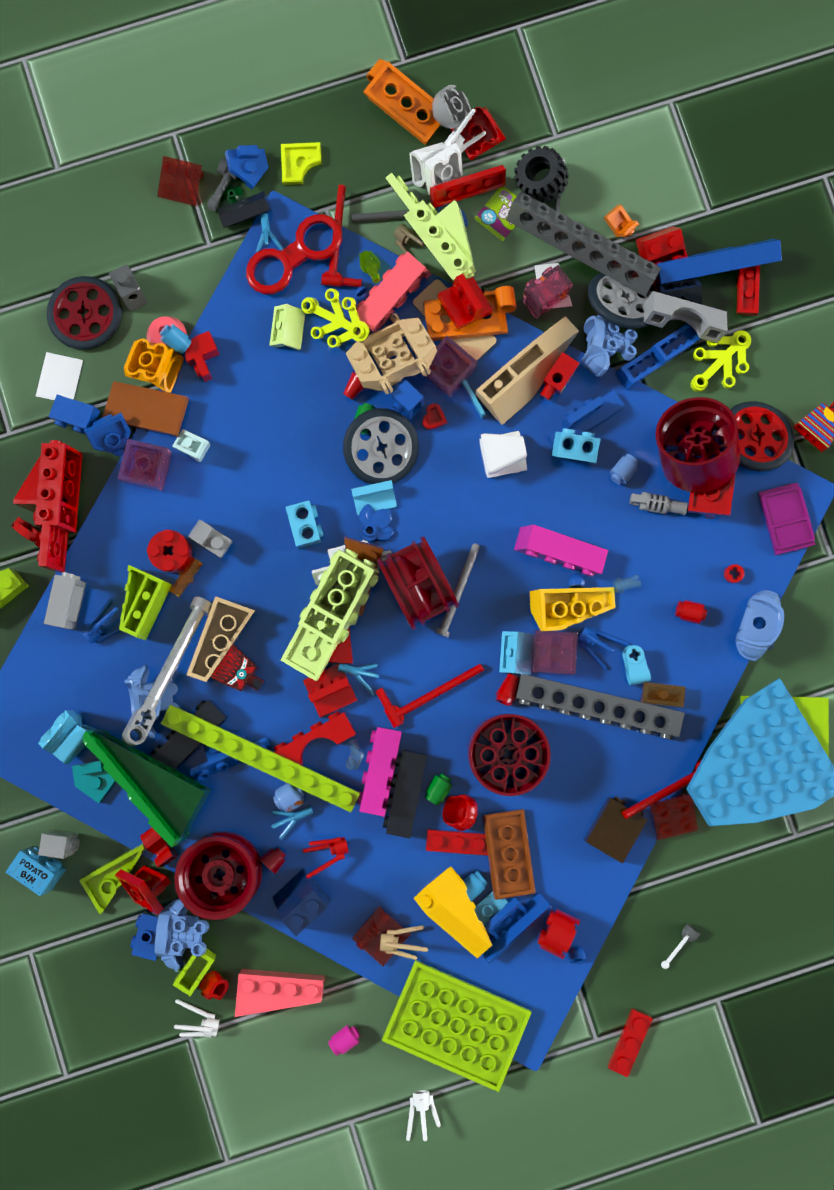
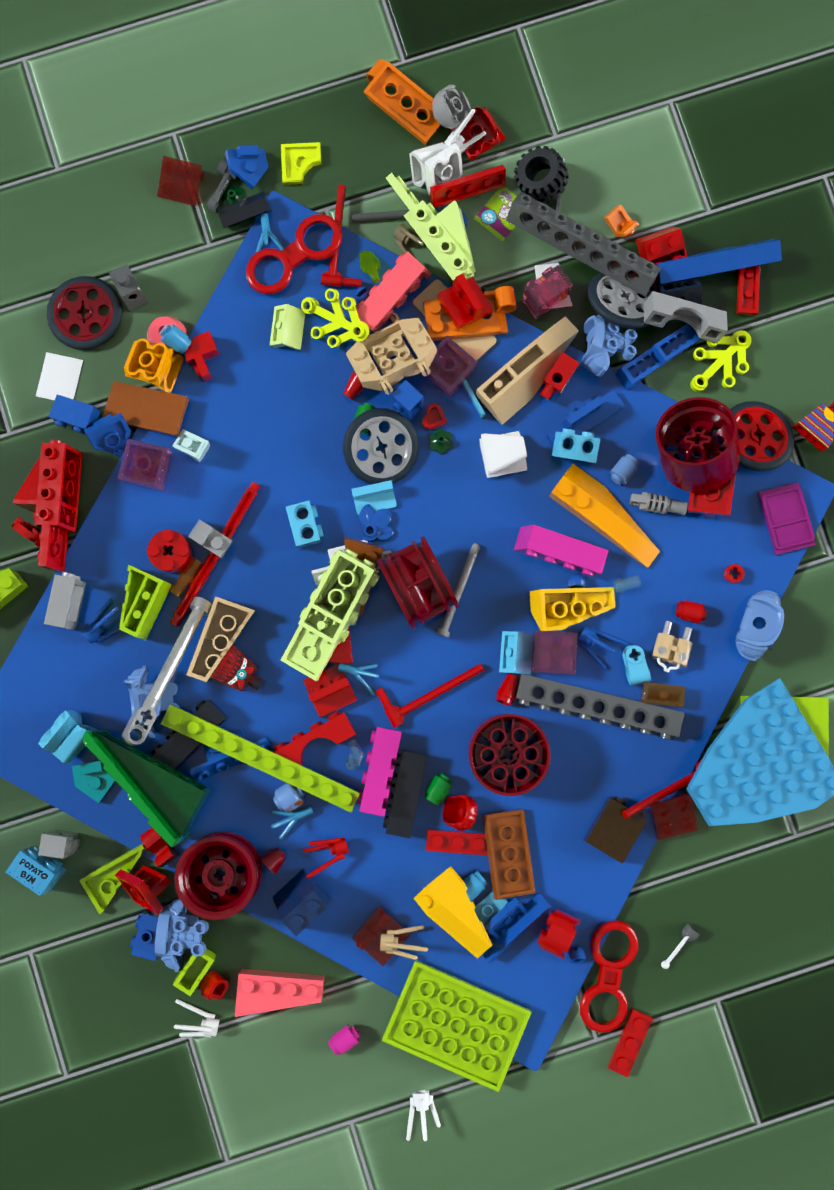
(212, 559): none -> red piece
(440, 446): none -> dark green plant
(602, 512): none -> light orange wedge
(609, 976): none -> red bar
(672, 649): none -> tan piece

